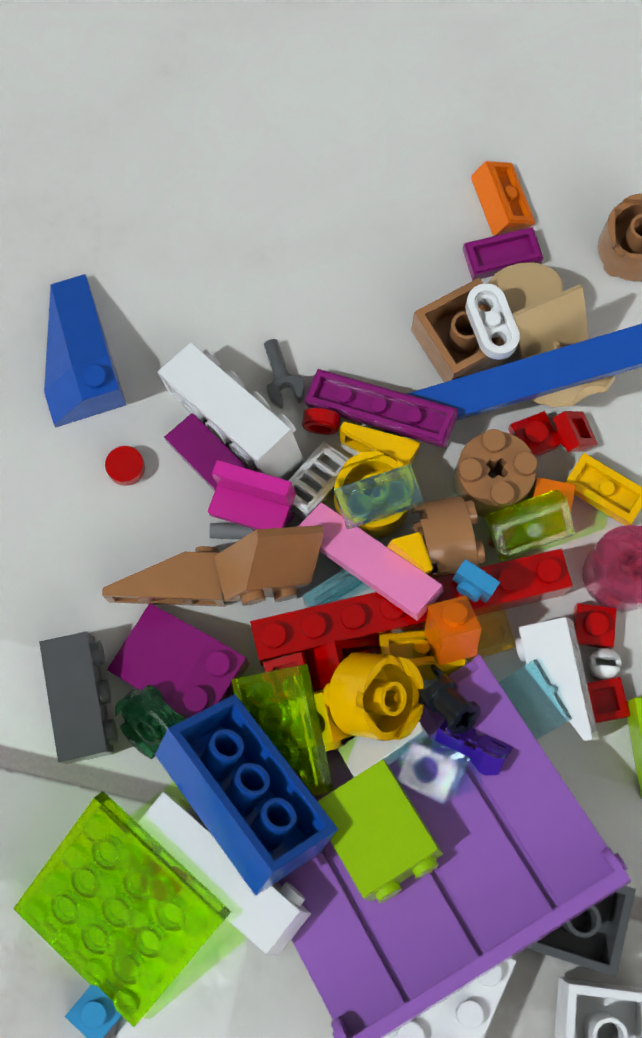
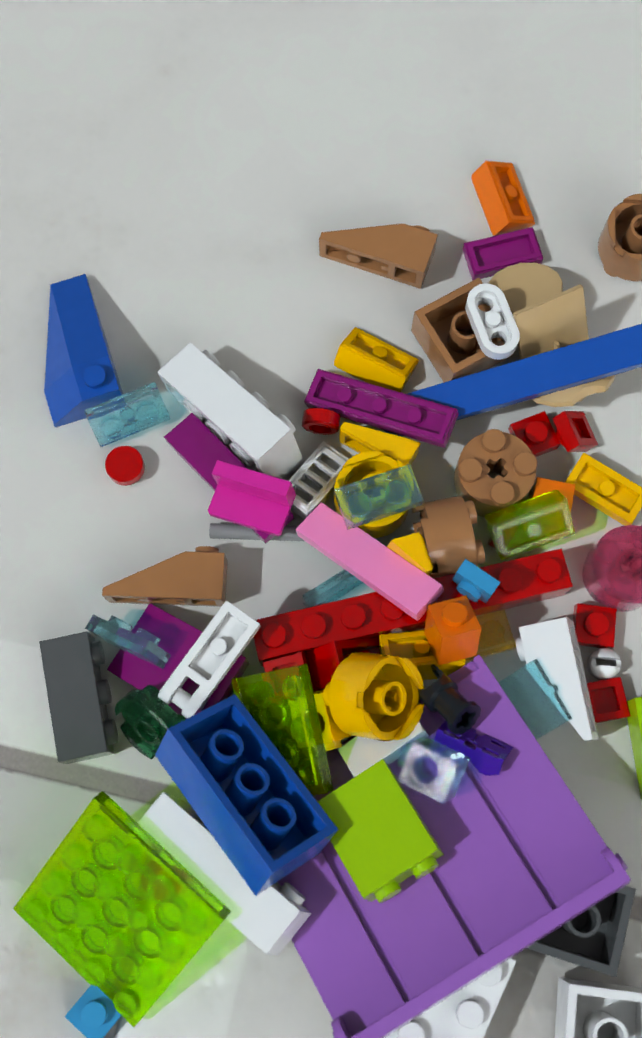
(118, 634): none -> clear light blue plate
(127, 414): none -> clear light blue plate
(210, 659): none -> white plate
(269, 564): medium nougat slope -> none
(282, 377): dark grey bar -> none
(375, 361): none -> yellow slope
(386, 250): none -> medium nougat slope

